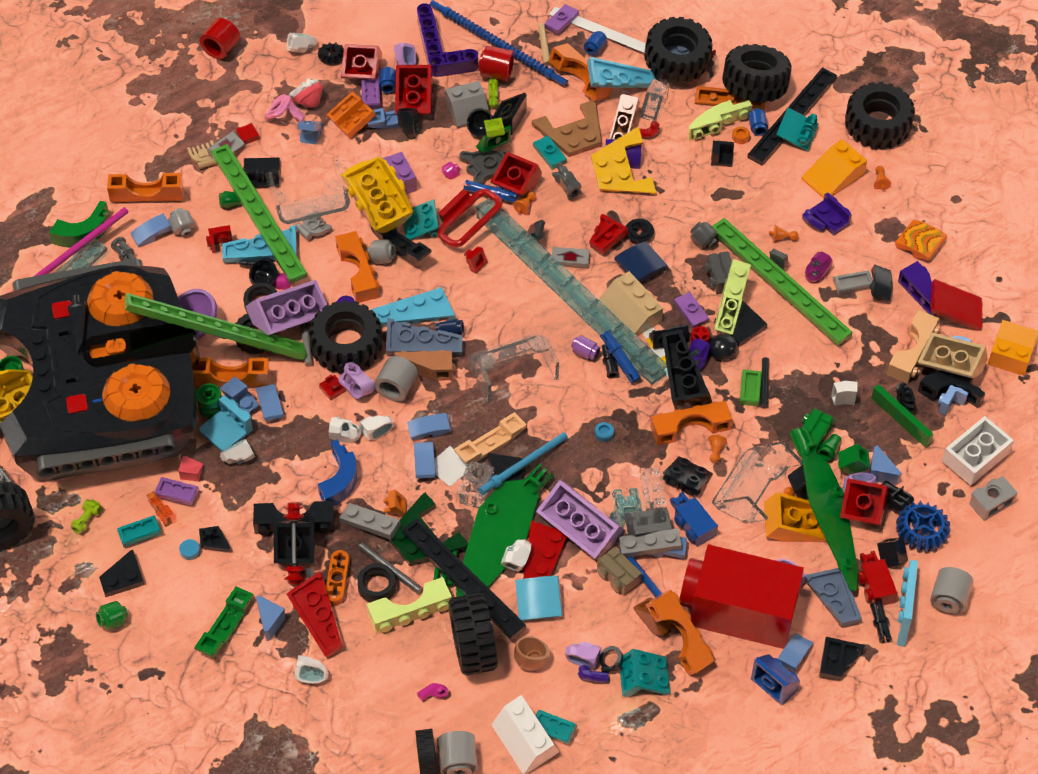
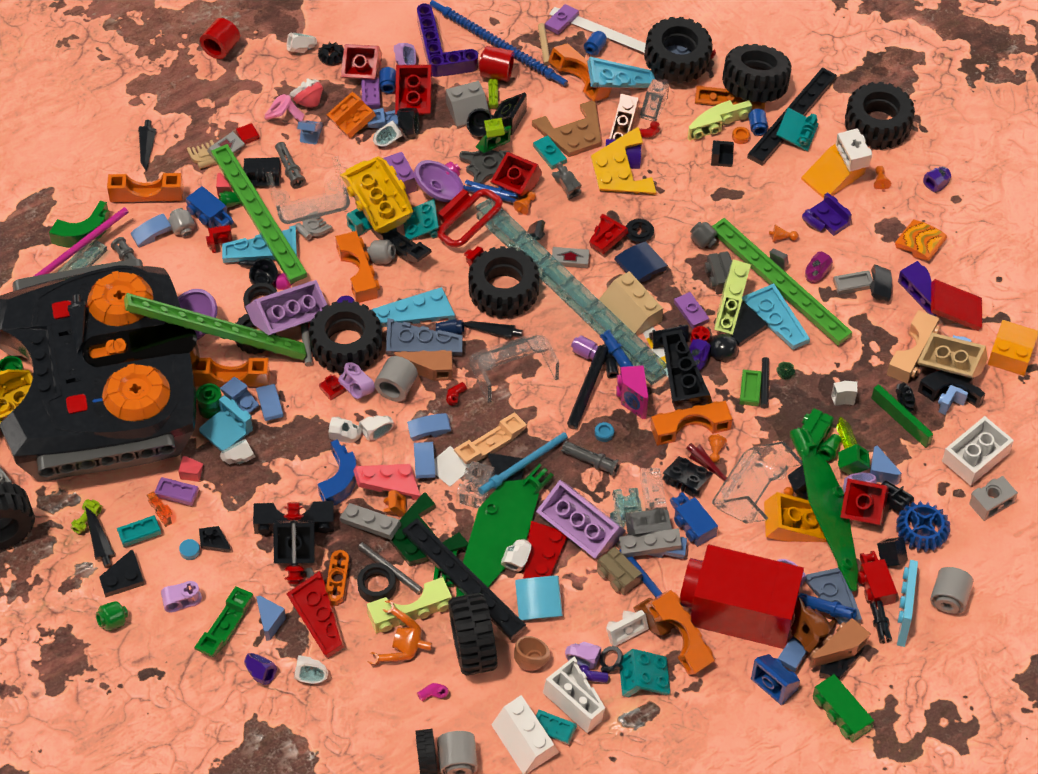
(101, 546): none -> black bar
(146, 141): none -> black bar
(179, 596): none -> lavender piece
(208, 208): none -> blue brick
(222, 184): none -> coral slope
(260, 668): none -> dark purple rock
(296, 175): none -> dark grey pin
(358, 222): none -> teal panel
(387, 134): none -> rock
(388, 478): none -> coral wing
(406, 639): none -> orange piece
(435, 182): none -> medium lavender dish
(453, 393): none -> red arm
(497, 329): none -> black bar
(503, 300): none -> black tyre
(574, 695): none -> white wedge
(587, 387): none -> black axle
(599, 460): none -> dark grey pin
(628, 627): none -> white tile
(633, 390): none -> dark pink slope
(700, 456): none -> dark red piece
(777, 314): none -> medium azure wing
(785, 374): none -> clear green plate
(810, 626): none -> dark orange piece
(834, 608): none -> blue pin
(842, 708): none -> green brick
(844, 644): none -> nougat slope
(846, 433): none -> clear neon green slope
(853, 149): none -> white brick
(937, 178): none -> dark purple rock

